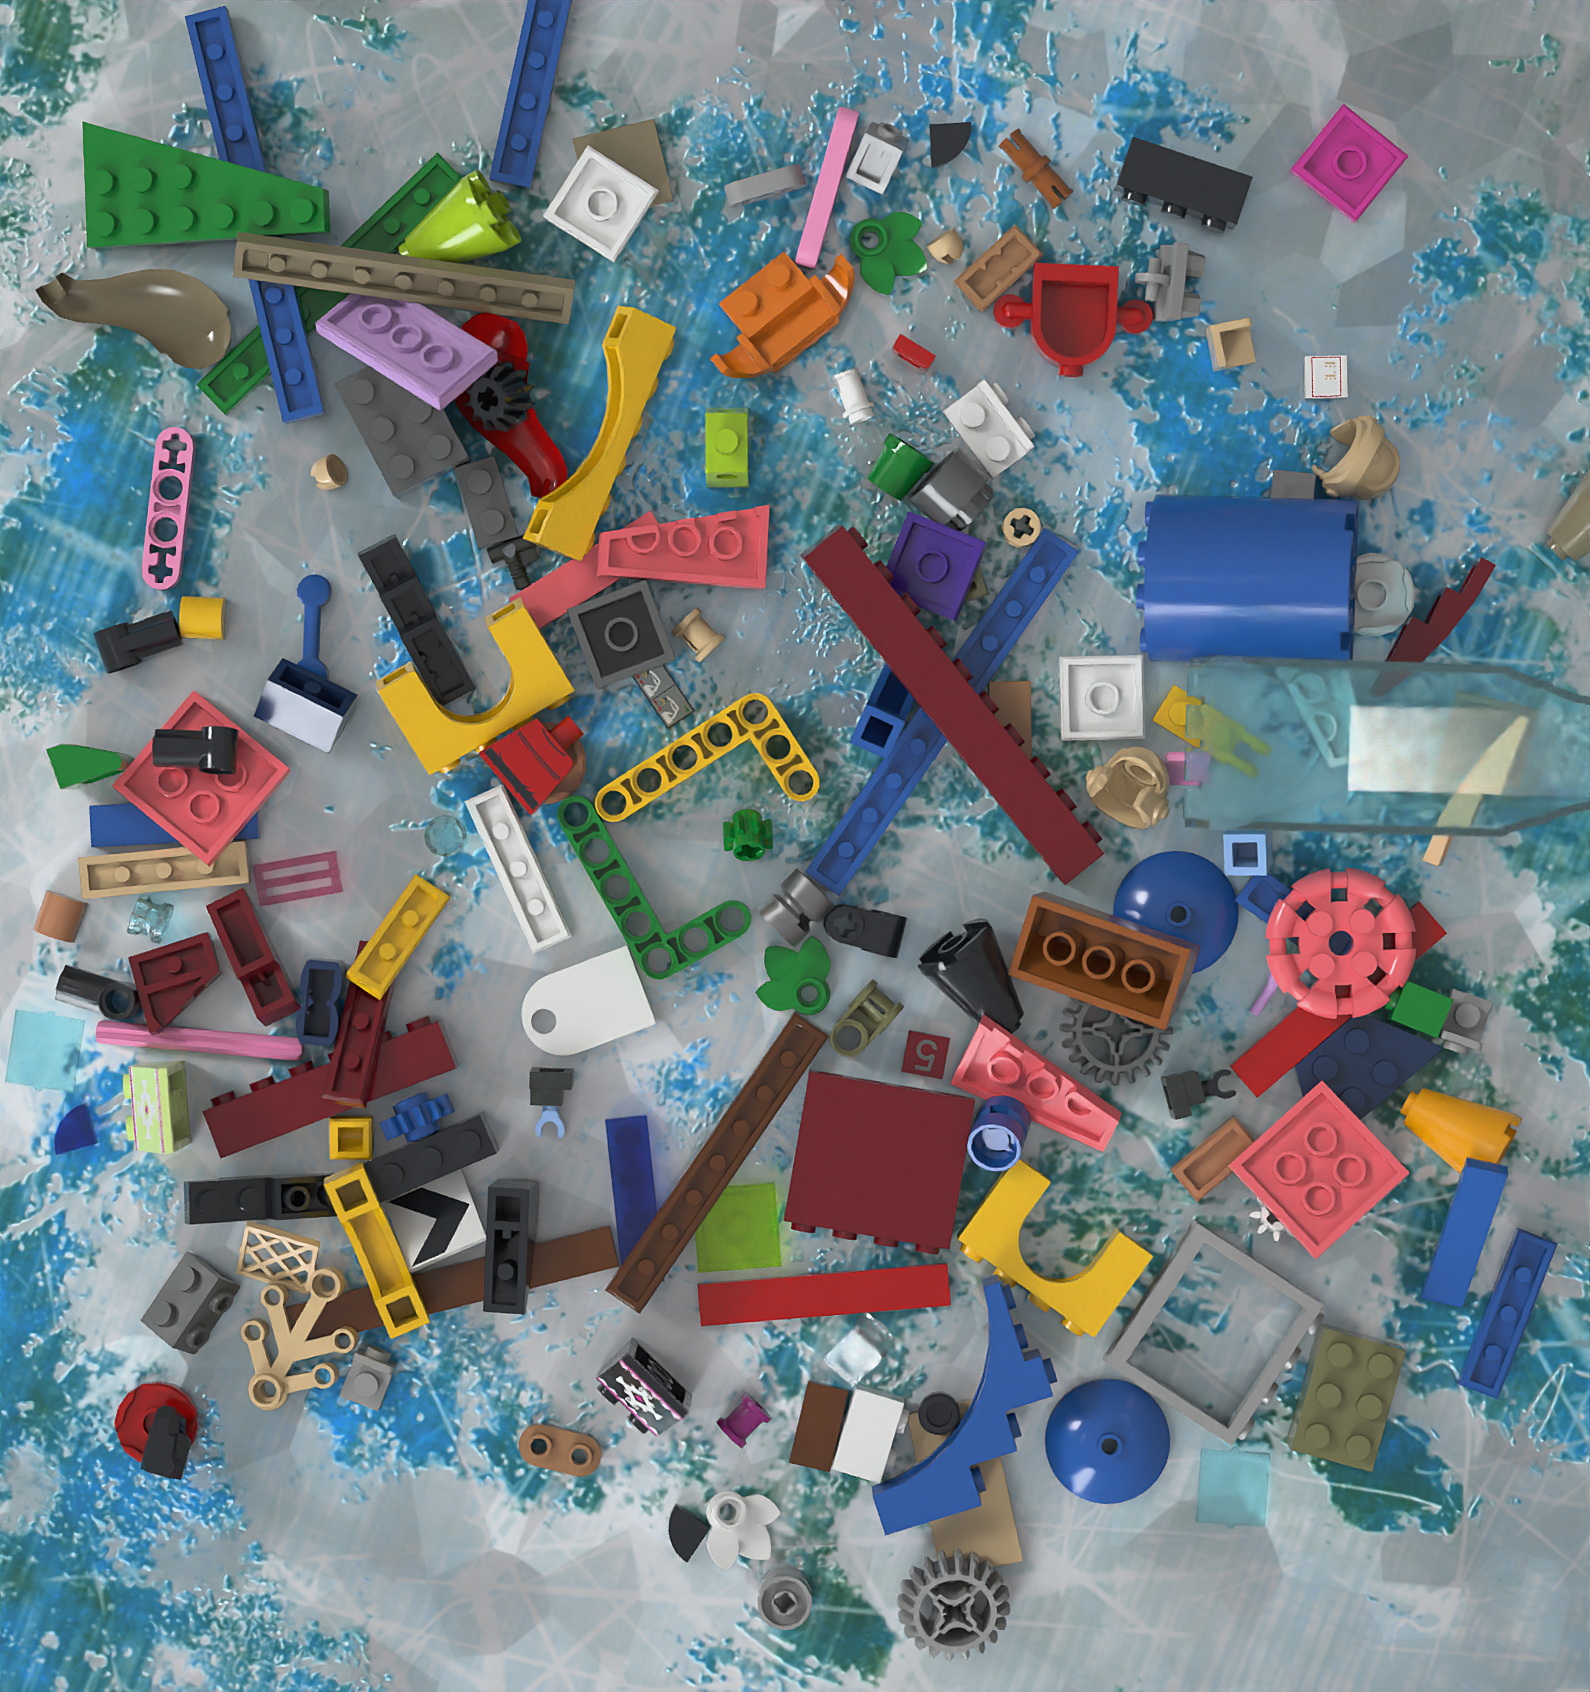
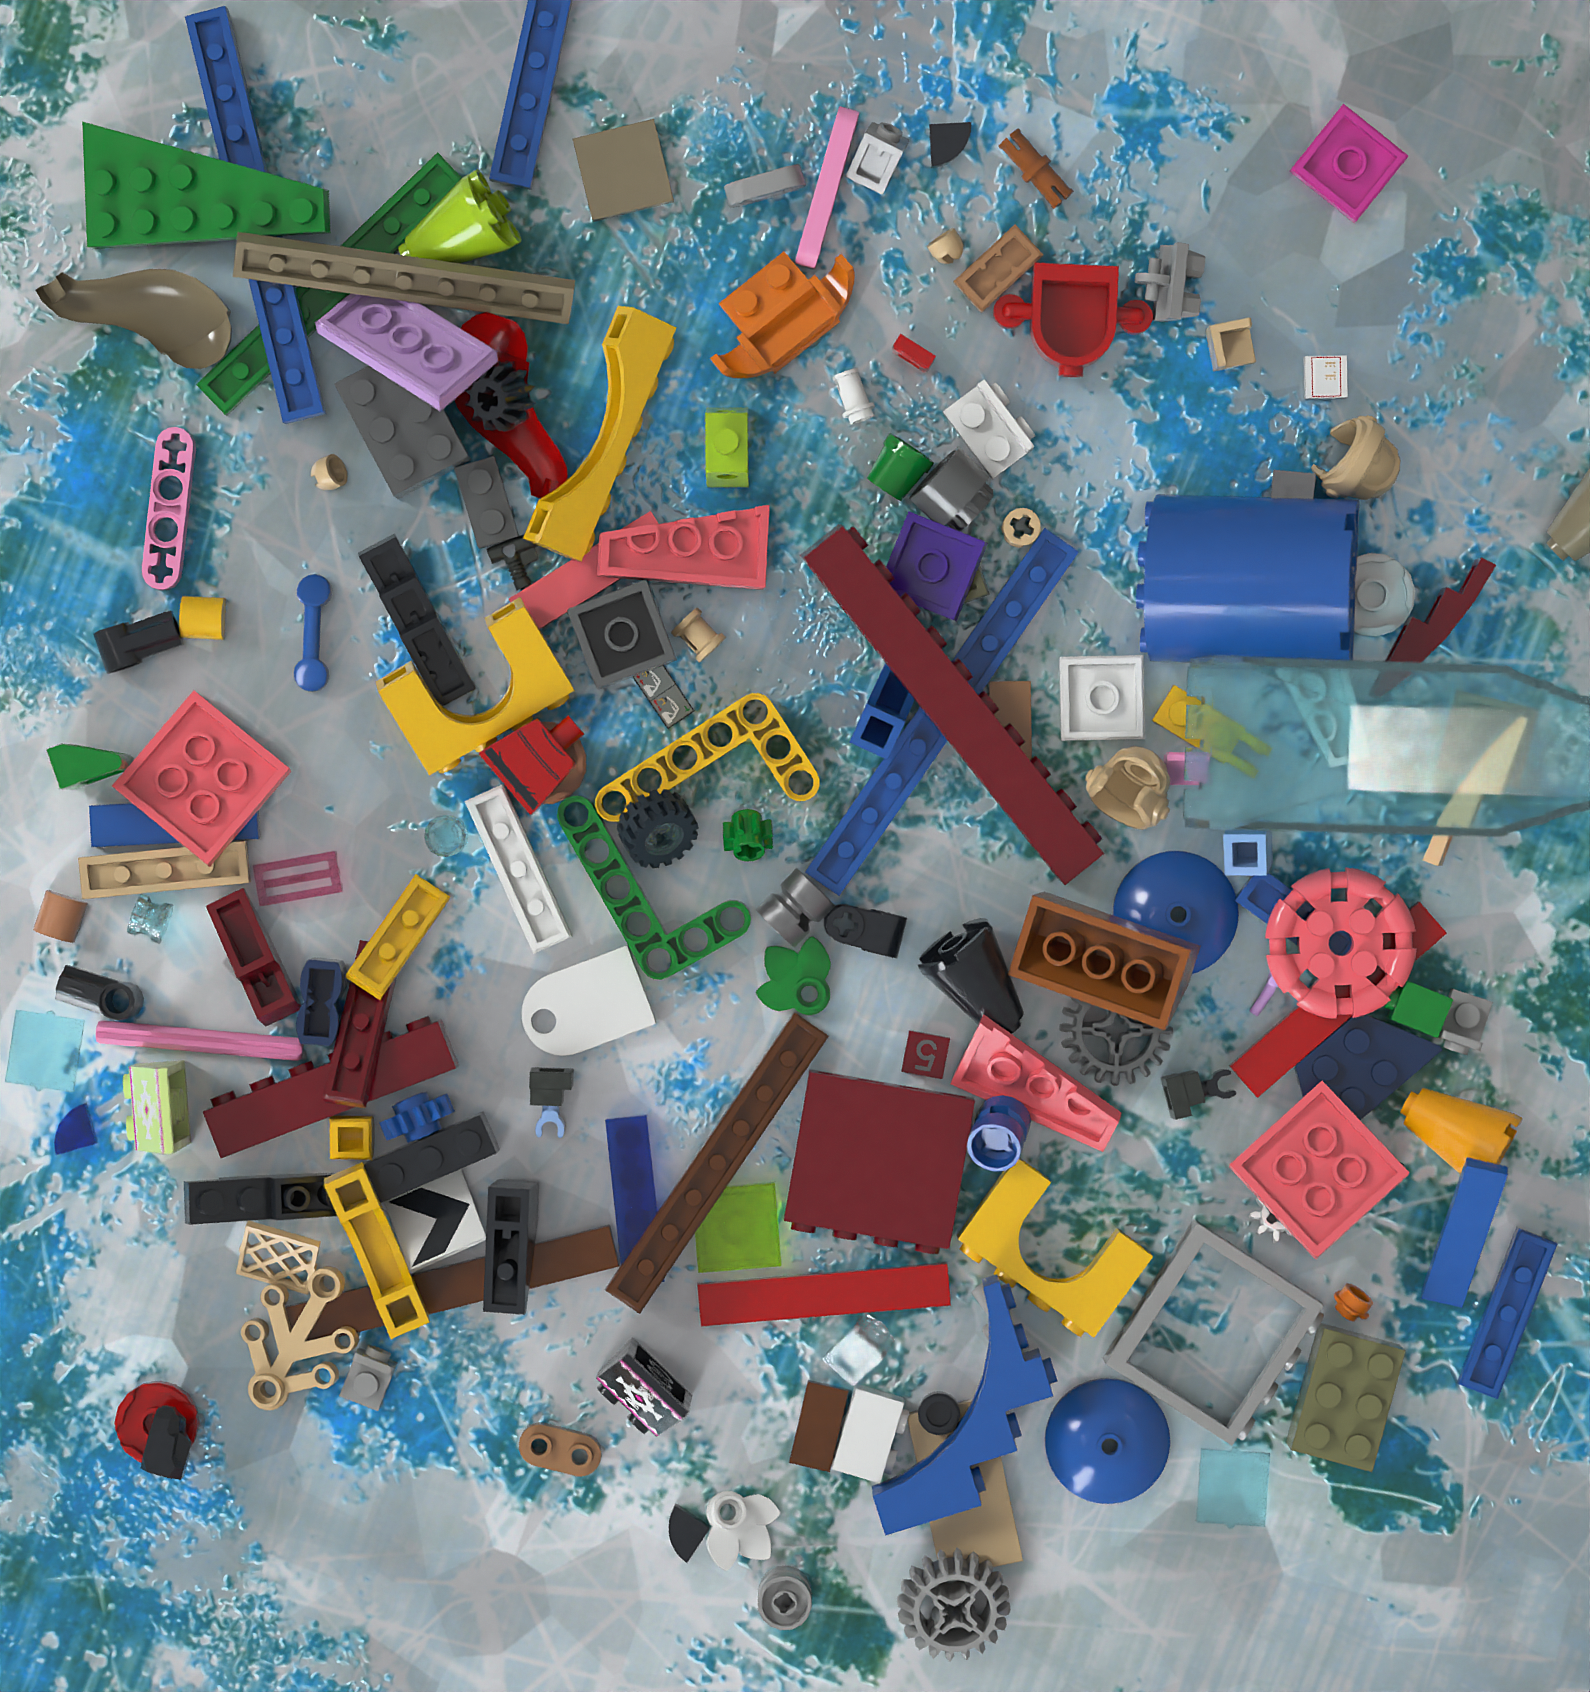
(173, 978): dark red wing -> none
(190, 1304): dark grey bracket -> none
(208, 750): black piece -> none
(305, 705): brick -> none
(601, 204): white tile -> none
(657, 828): none -> black wheel
(743, 1420): magenta bush -> none
(865, 1018): olive piece -> none
(893, 254): green plate -> none
(1182, 185): black brick -> none
(1210, 1160): nougat tile -> none
(1352, 1302): none -> orange plate

